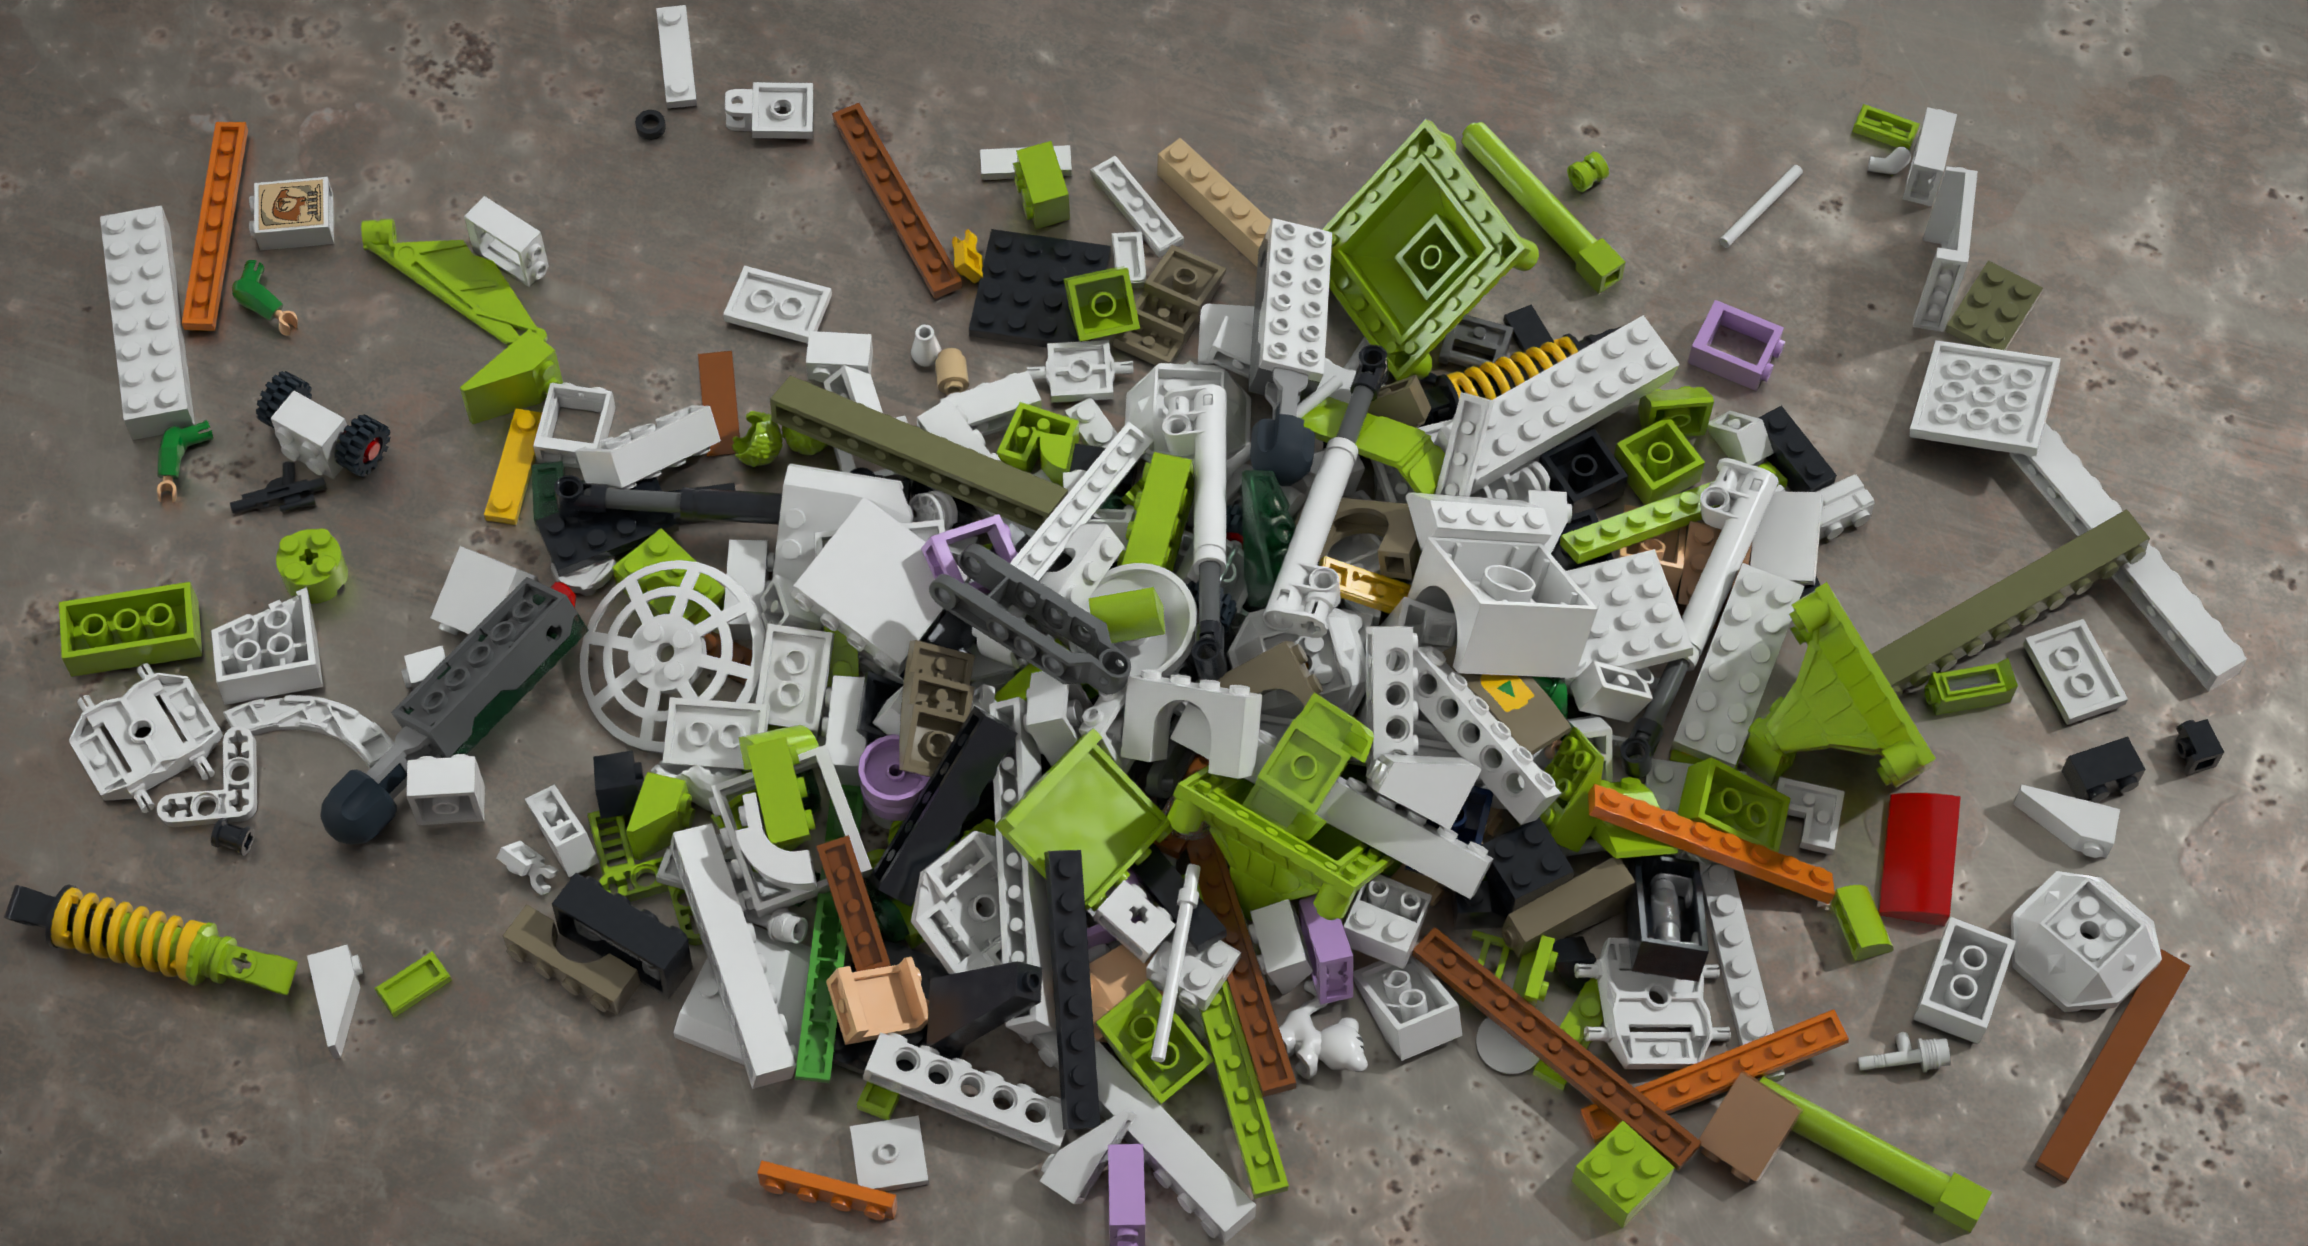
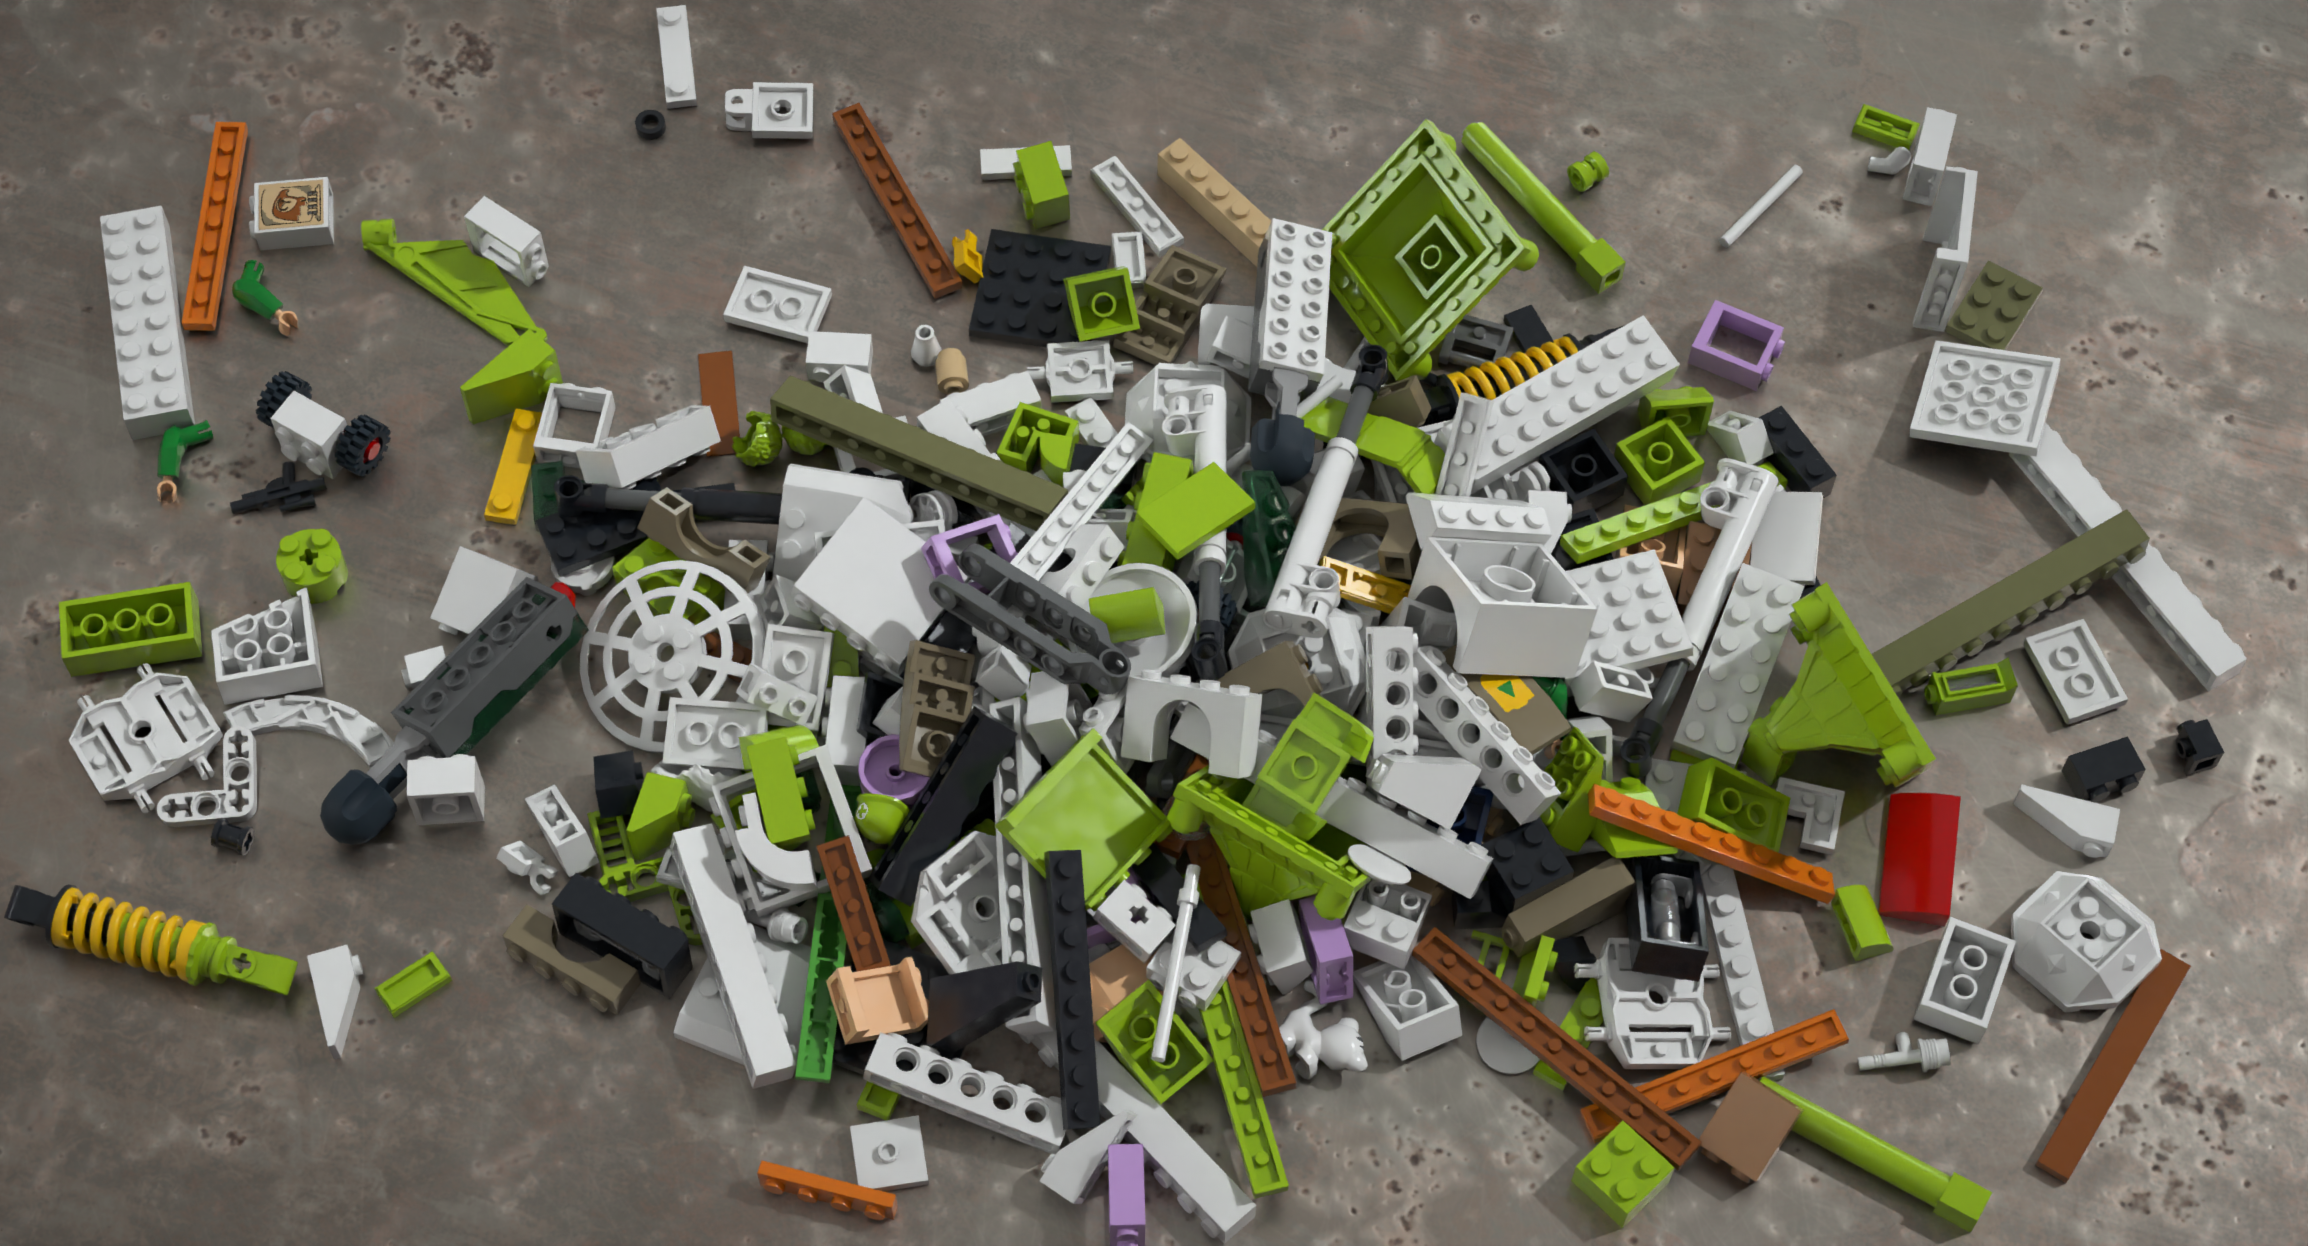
(671, 523): none -> dark tan arch
(776, 695): none -> white bracket
(879, 816): none -> lime helmet
(1004, 674): none -> white brick
(1195, 510): none -> lime tile
(1378, 865): none -> white piece
(1844, 505): white brick -> none

